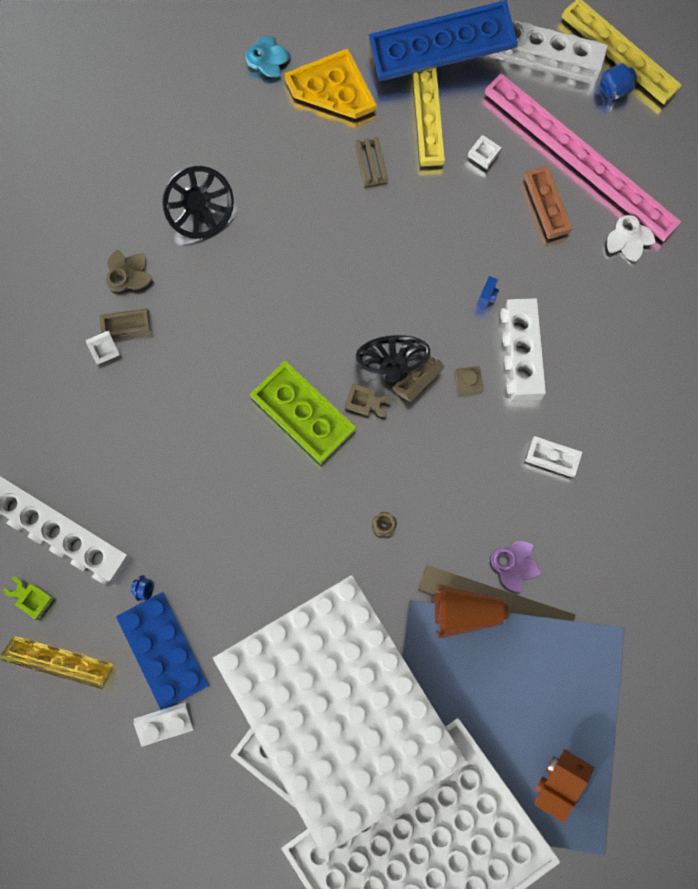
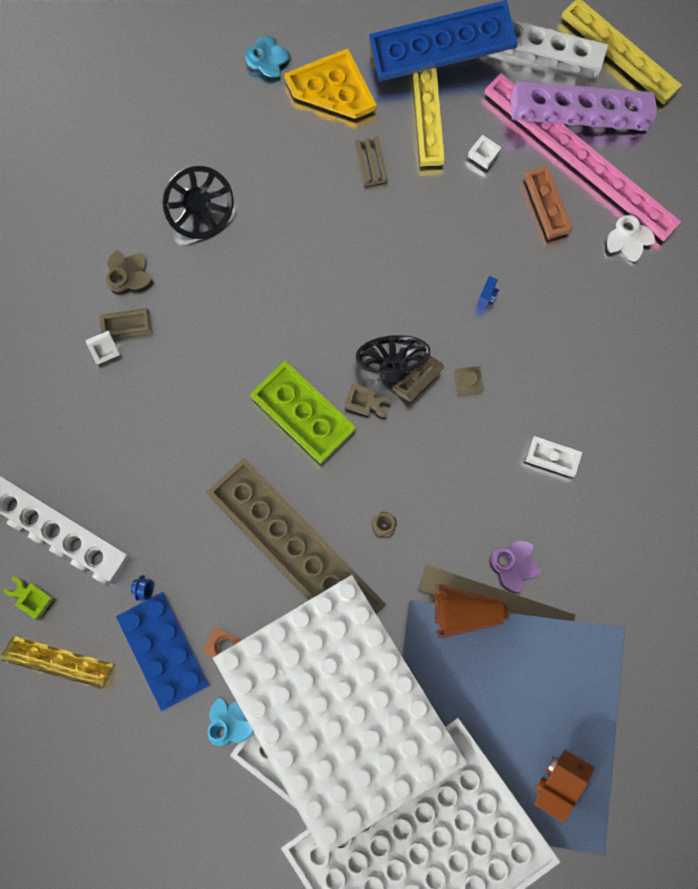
(163, 724): white plate -> none
(215, 639): none -> nougat brick
(228, 718): none -> medium azure plate
(283, 533): none -> dark tan plate
(524, 312): white brick -> none
(583, 106): none -> lavender brick
(618, 81): blue head -> none

